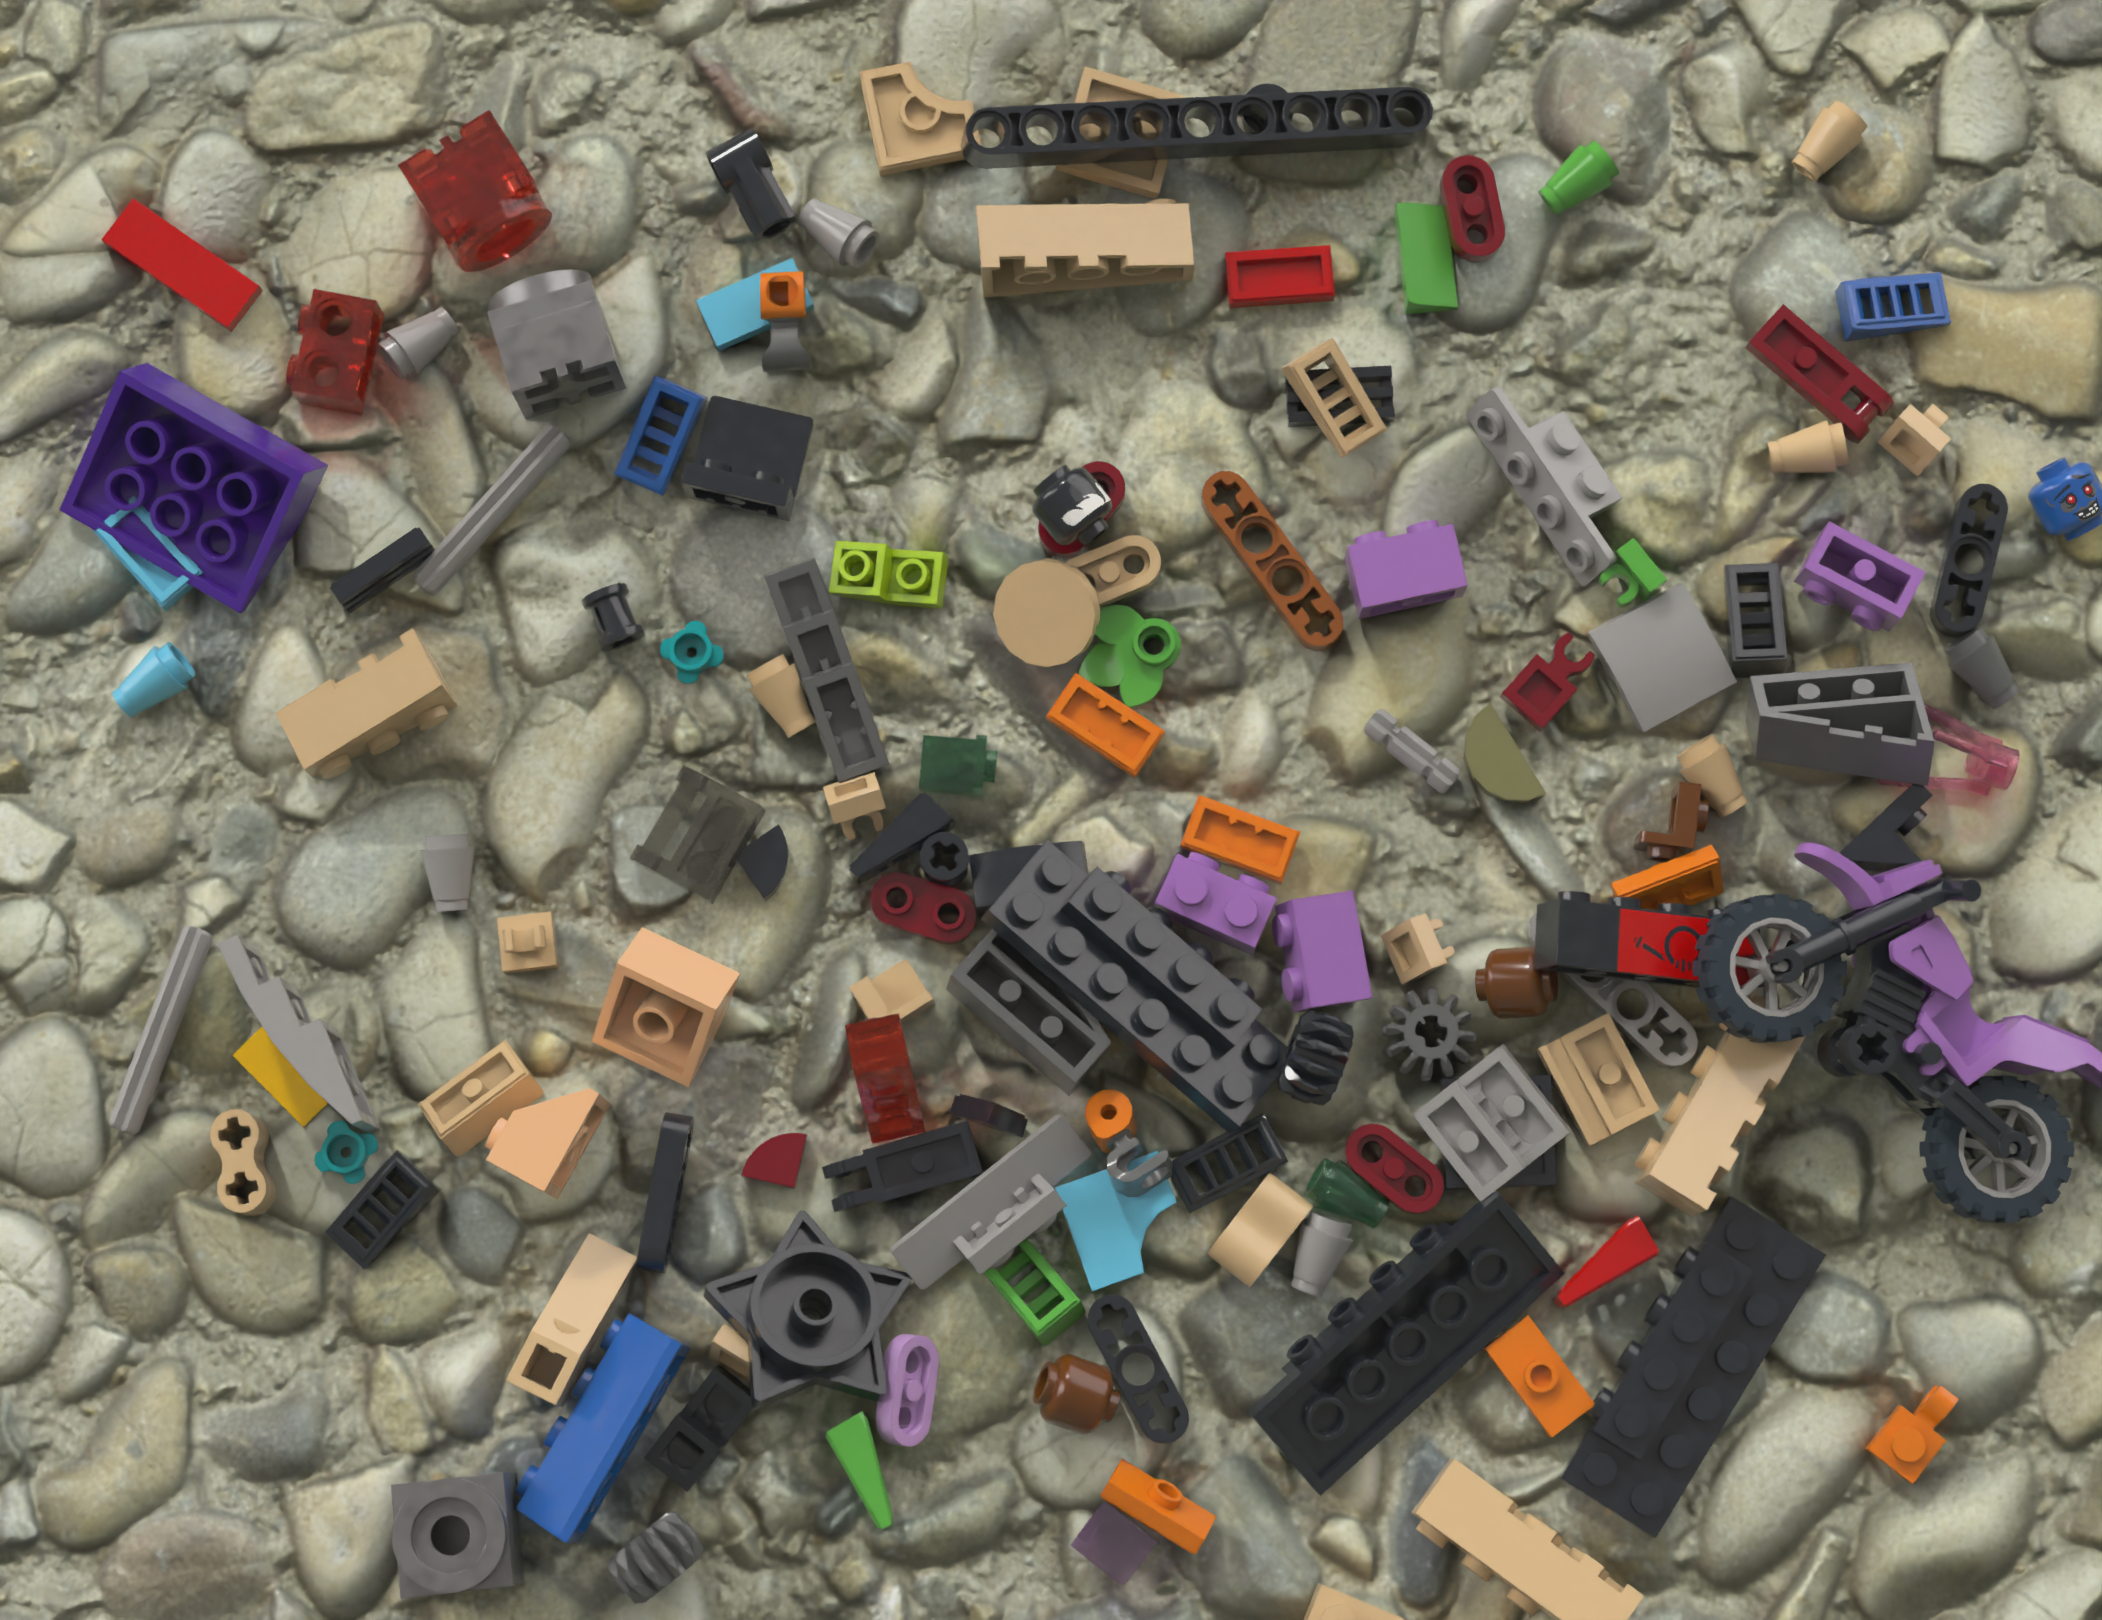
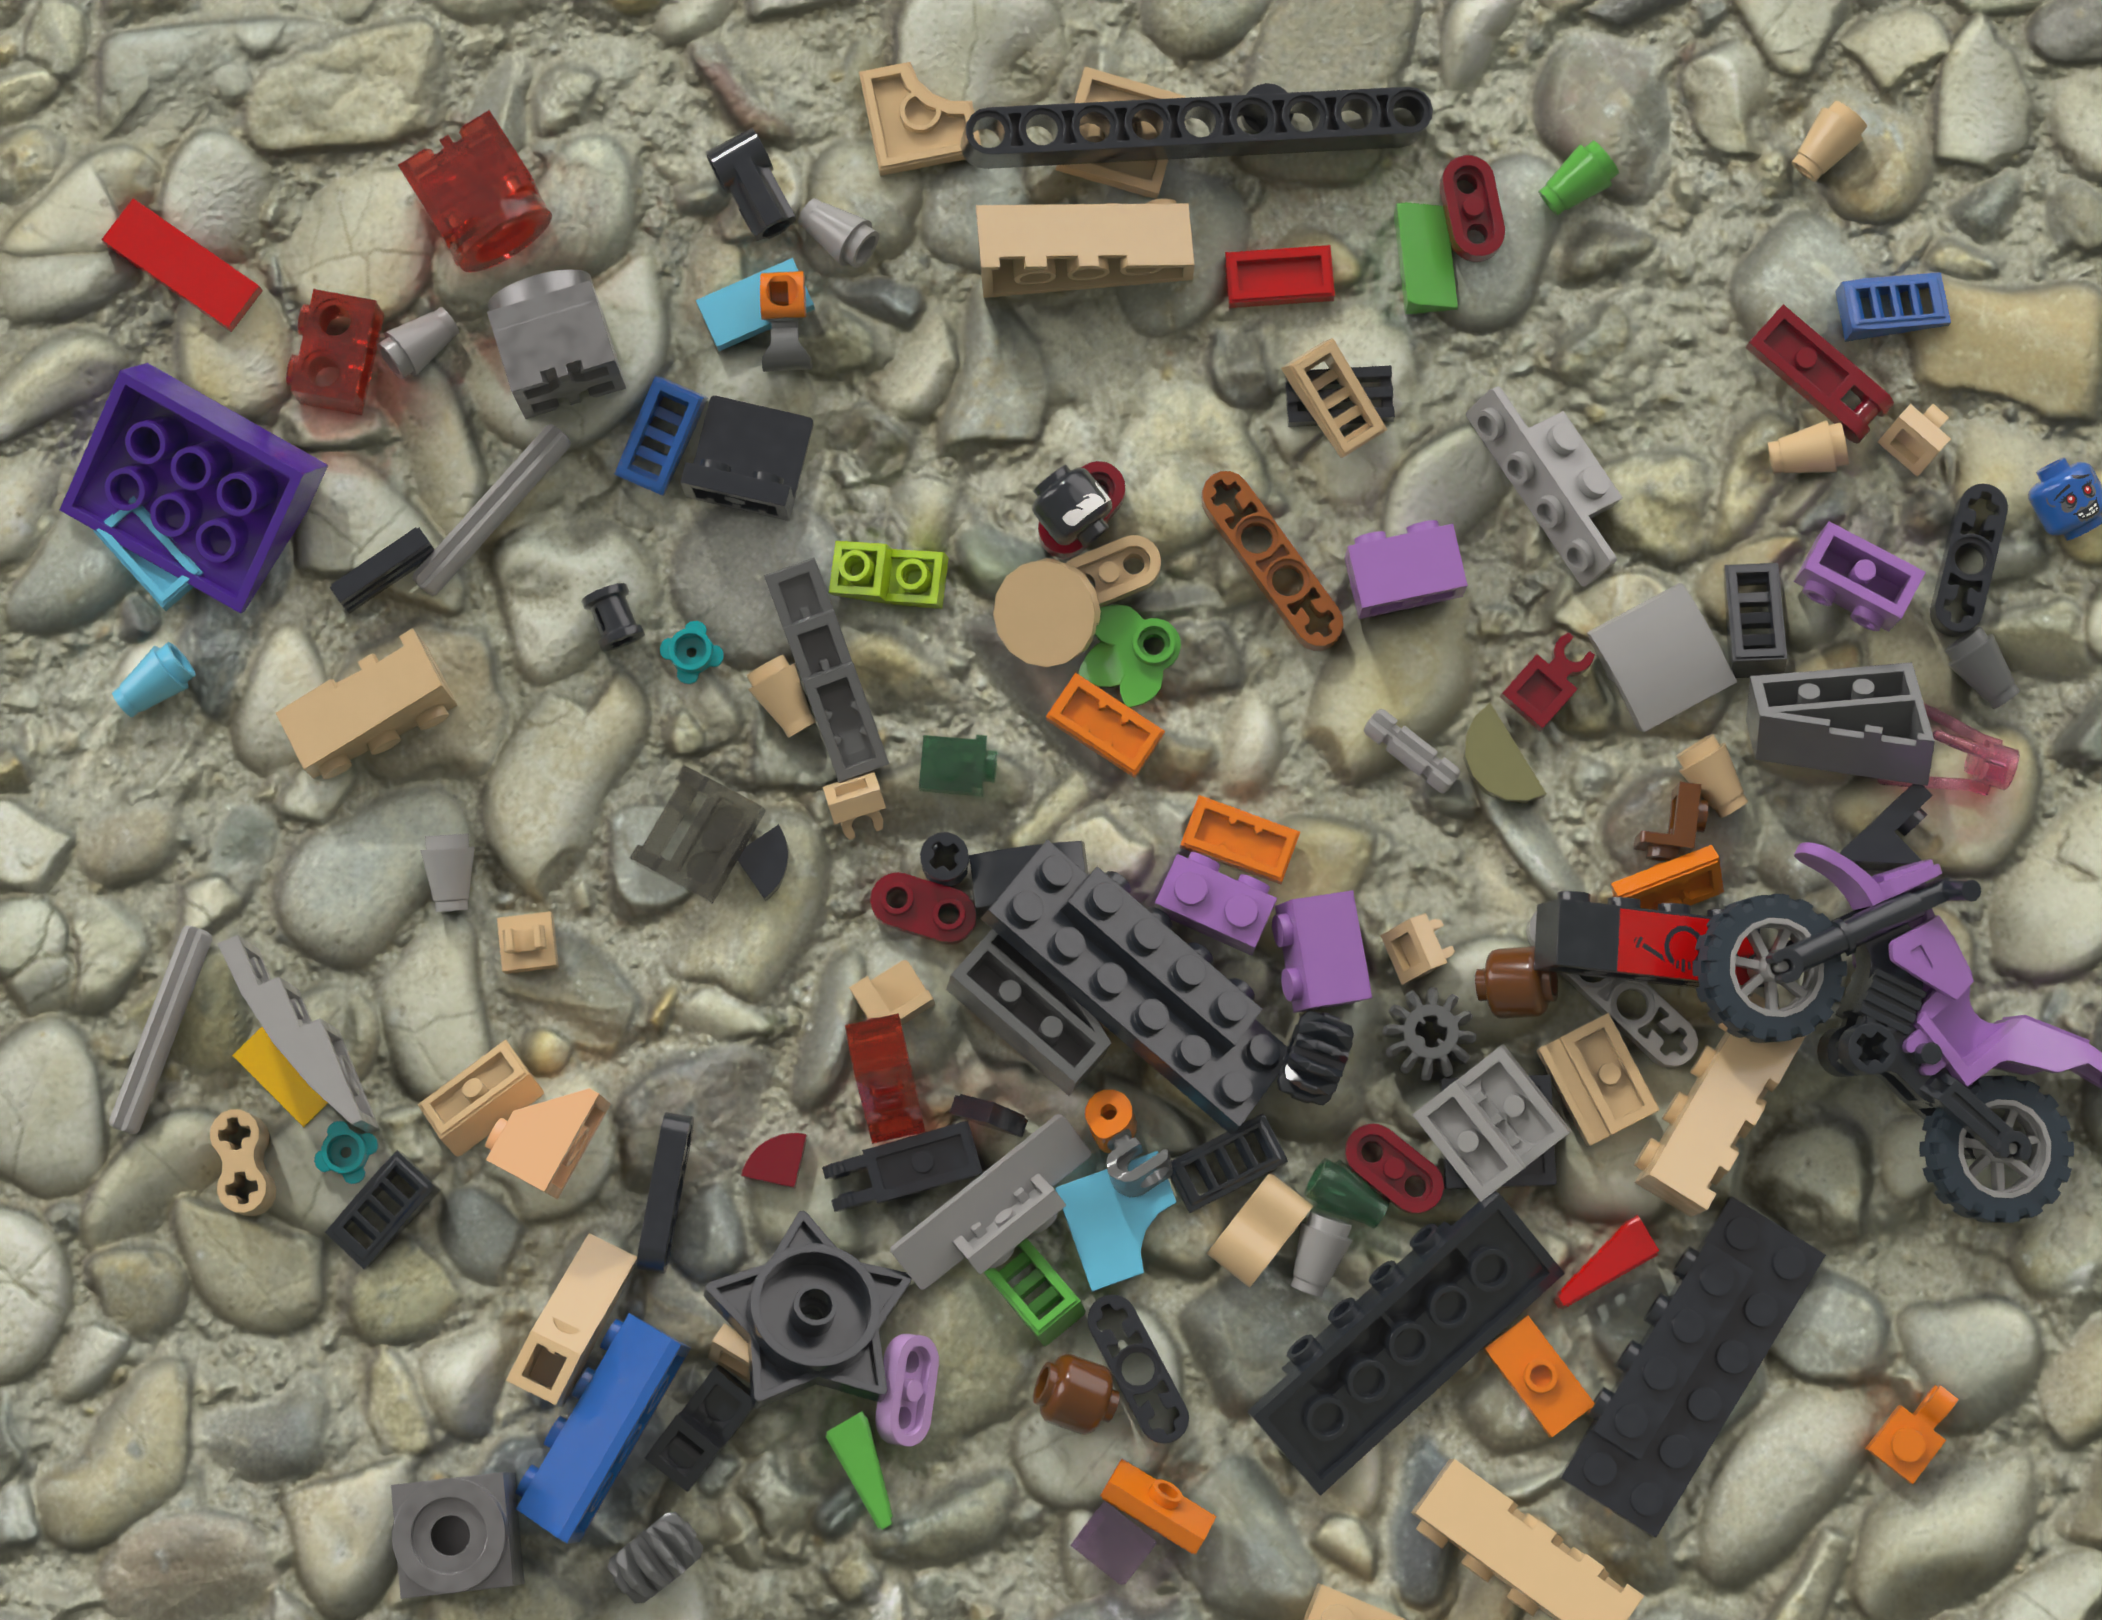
(664, 1006): light nougat slope -> none
(902, 837): black slope -> none
(1637, 571): bright green tile -> none

